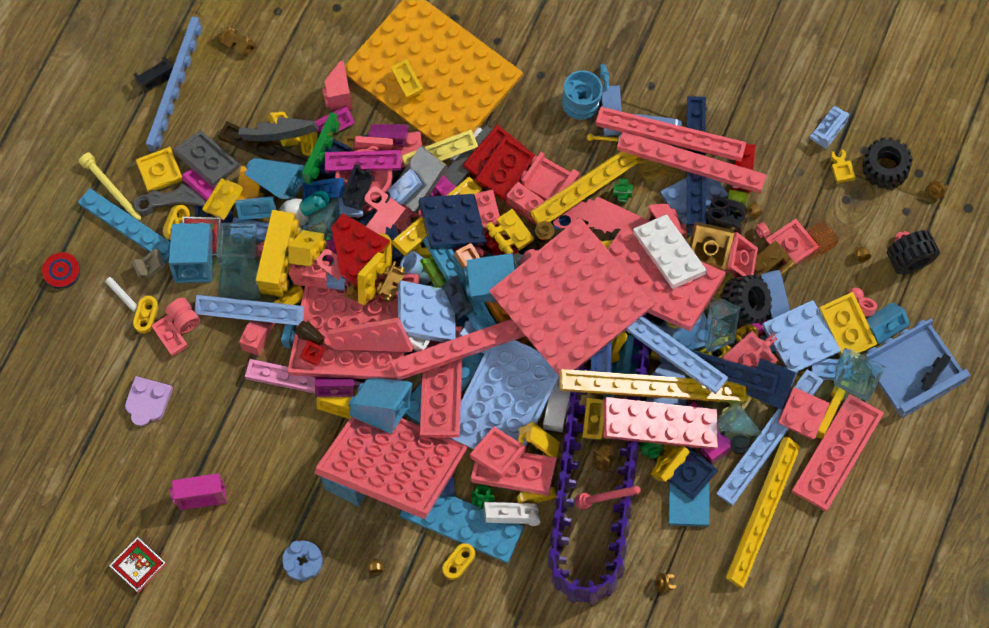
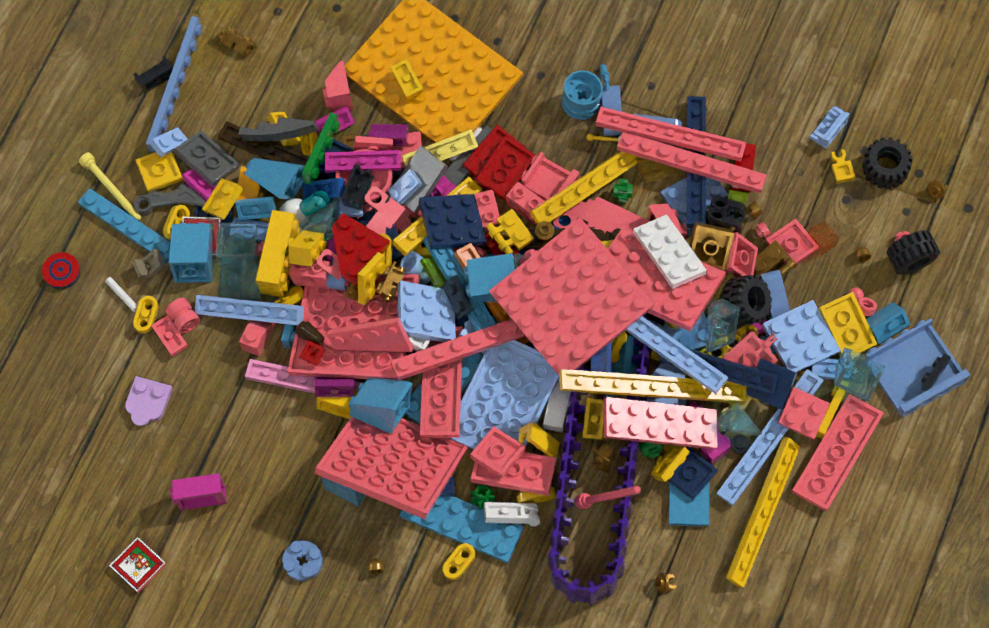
(168, 141): none -> light blue plate

